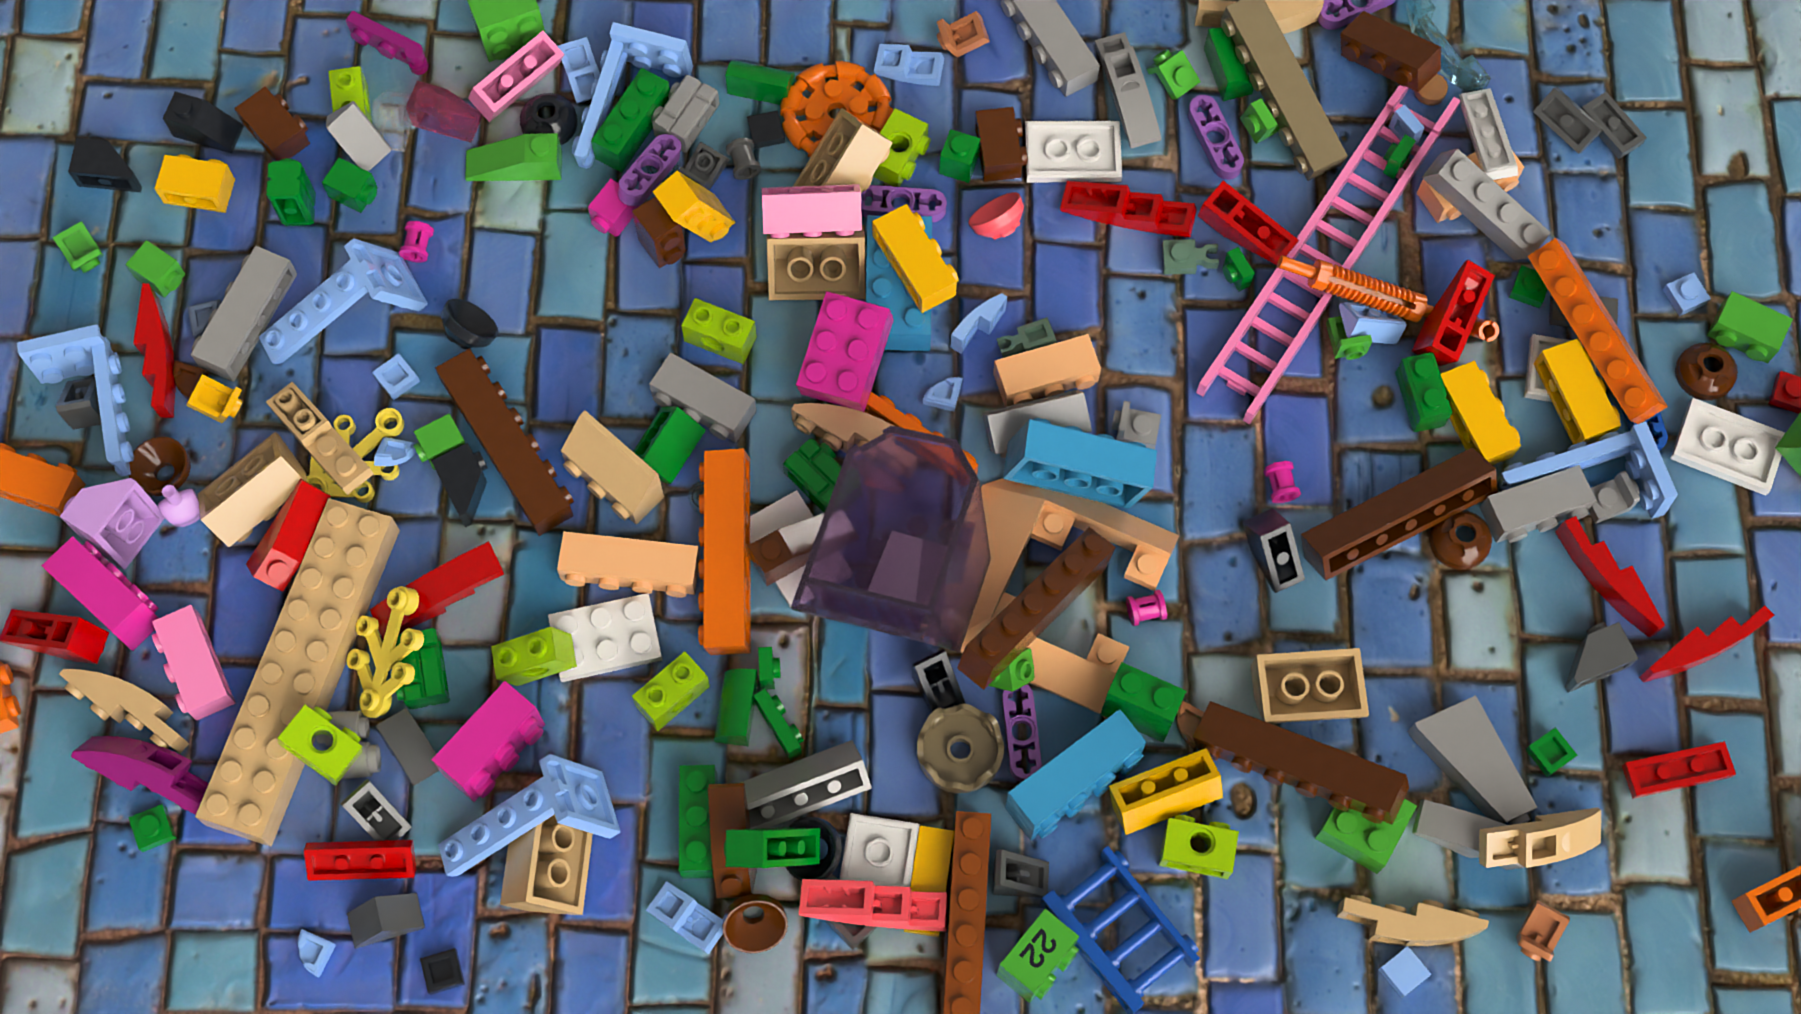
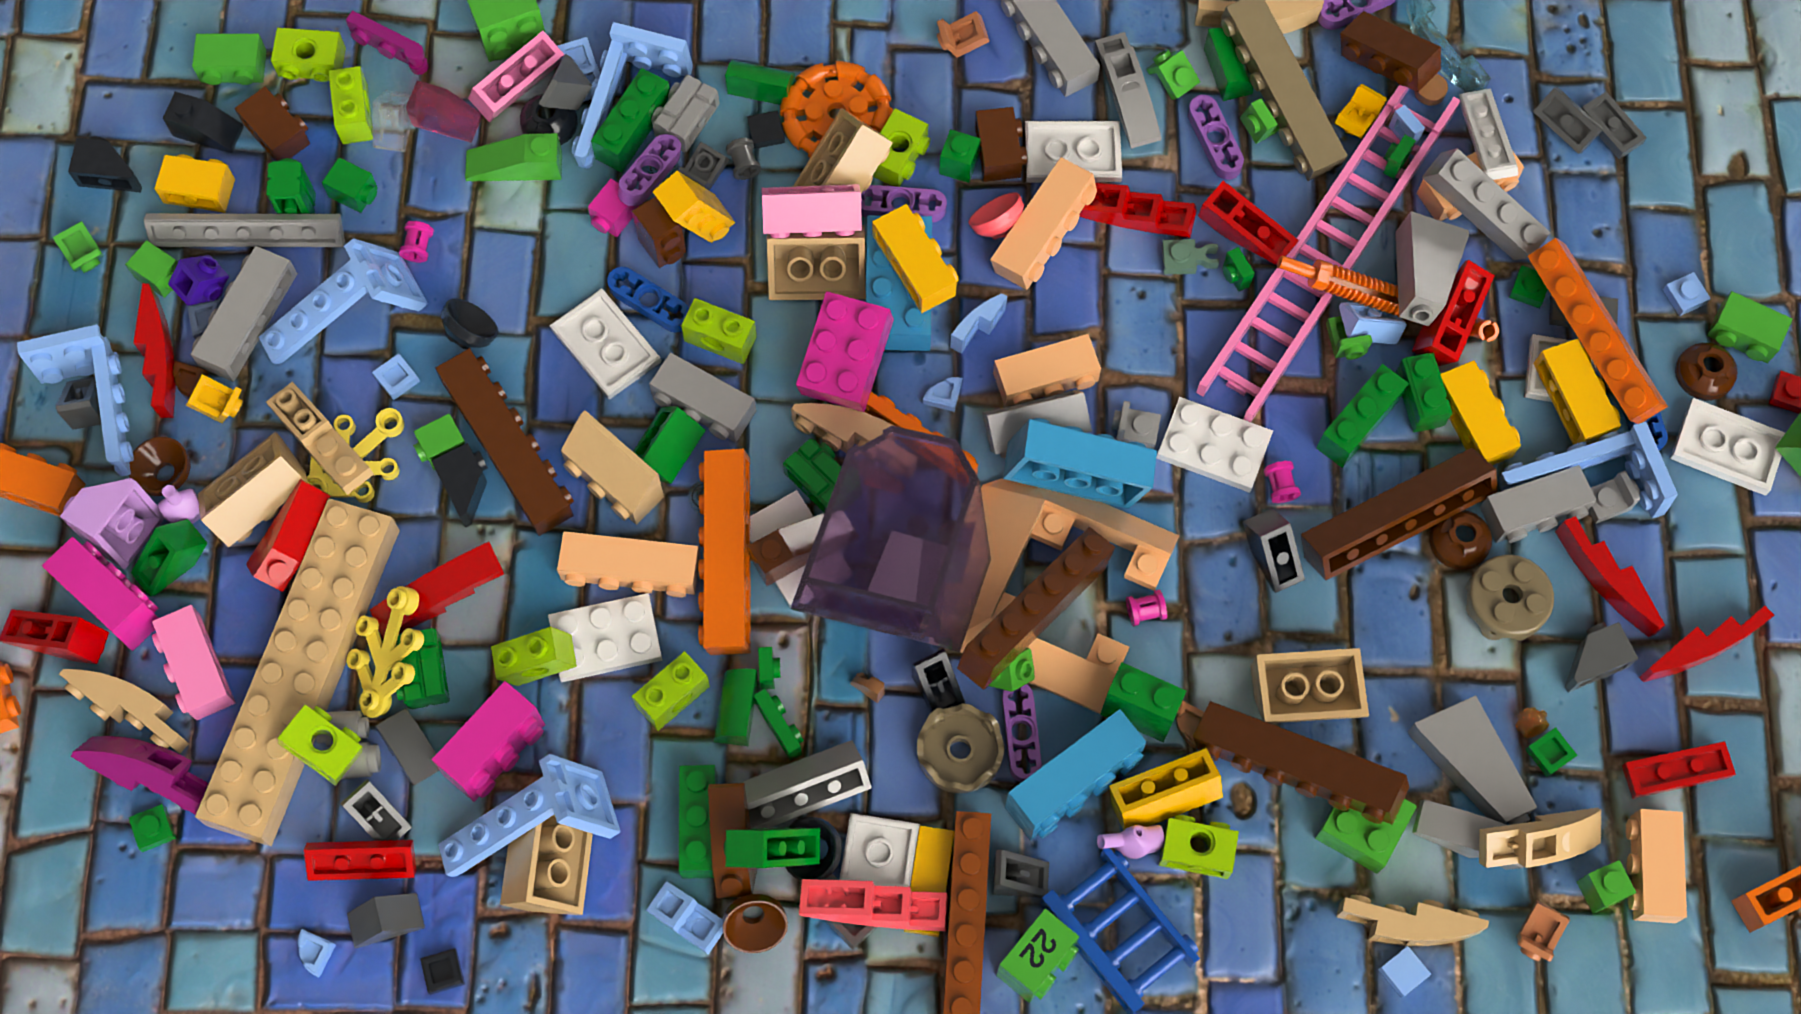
(168, 555): none -> green slope
(198, 279): none -> dark purple brick
(229, 58): none -> bright green brick
(244, 230): none -> light grey tile
(295, 44): none -> lime brick
(357, 136): light grey slope -> none
(393, 452): light blue tile -> none
(567, 87): none -> dark grey slope
(605, 343): none -> white tile
(625, 295): none -> blue beam
(870, 687): none -> medium nougat tile
(904, 65): light blue slope -> none
(1029, 337): sand green plate -> none
(1044, 224): none -> light nougat brick
(1134, 841): none -> lavender piece
(1214, 444): none -> white plate
(1361, 111): none -> yellow bracket
(1362, 415): none -> green brick
(1426, 265): none -> light grey slope
(1497, 616): none -> dark tan plate
(1532, 722): none -> clear orange plate
(1606, 886): none -> bright green brick
(1657, 866): none -> light nougat brick

